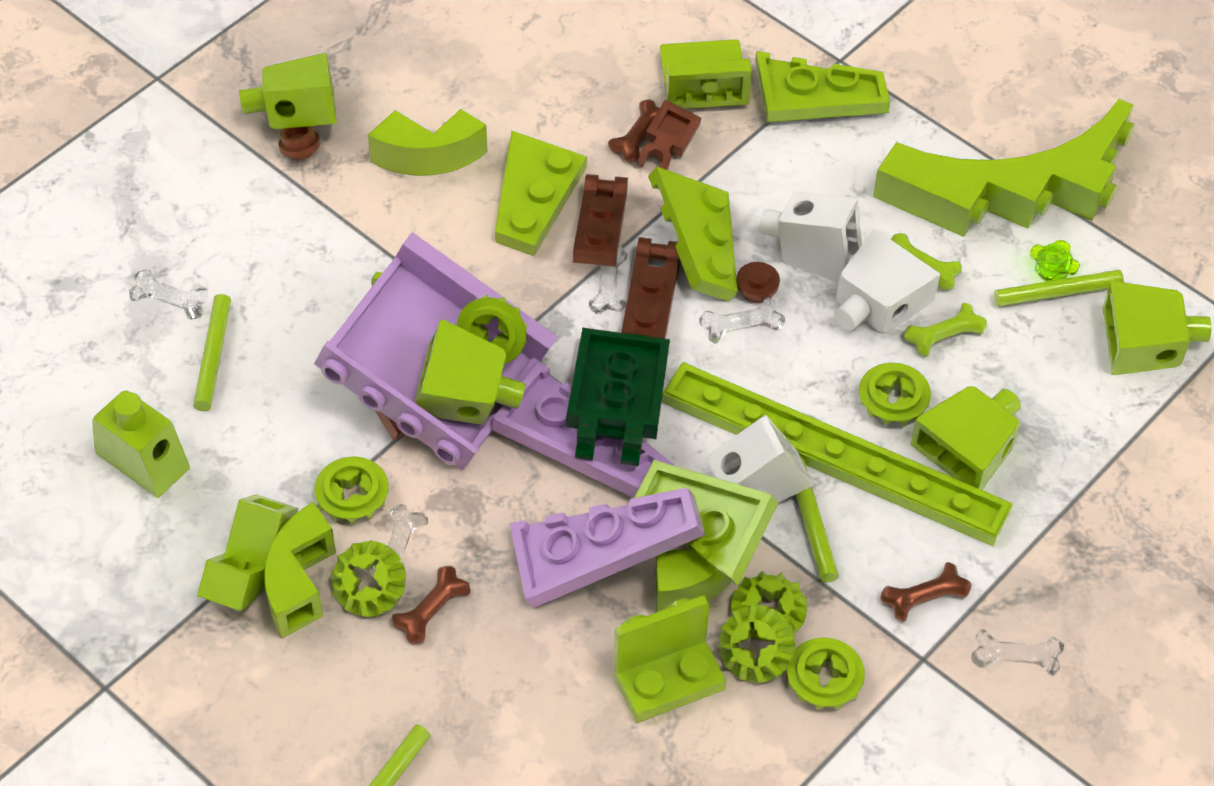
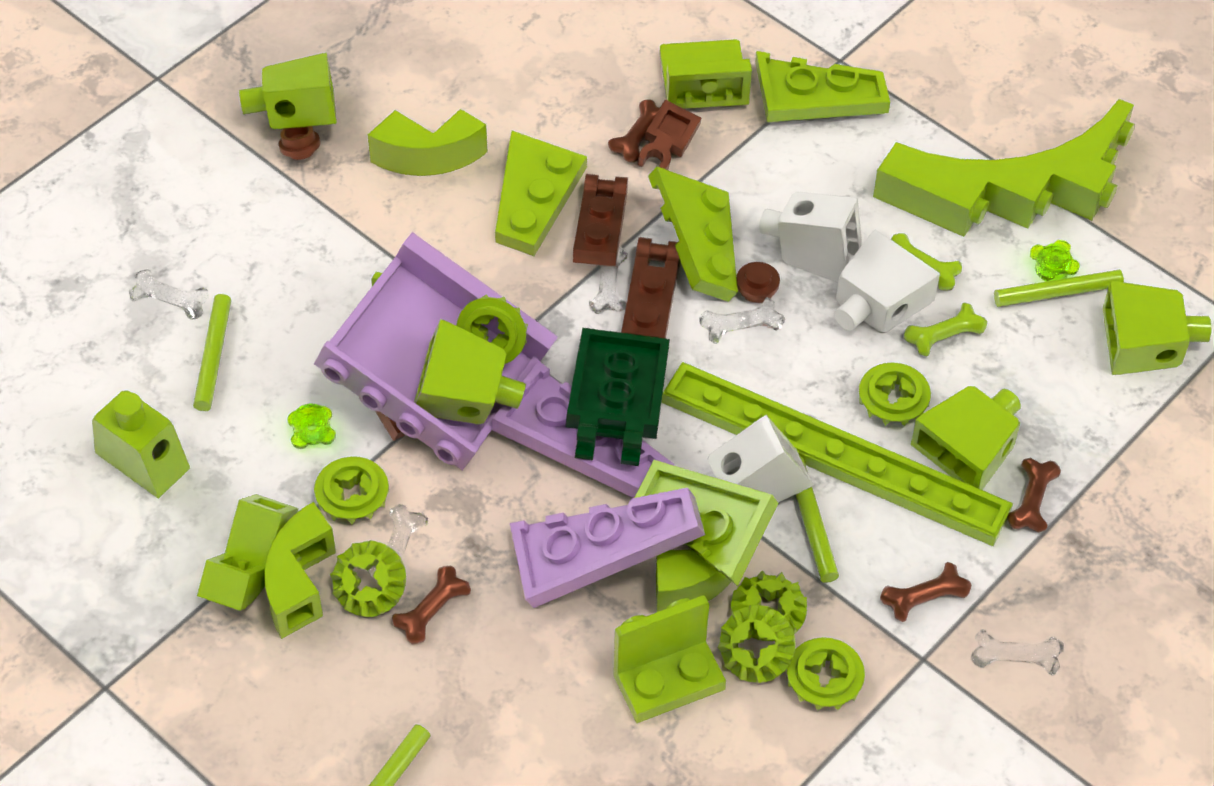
(308, 416): none -> clear neon green plate
(1029, 512): none -> copper piece

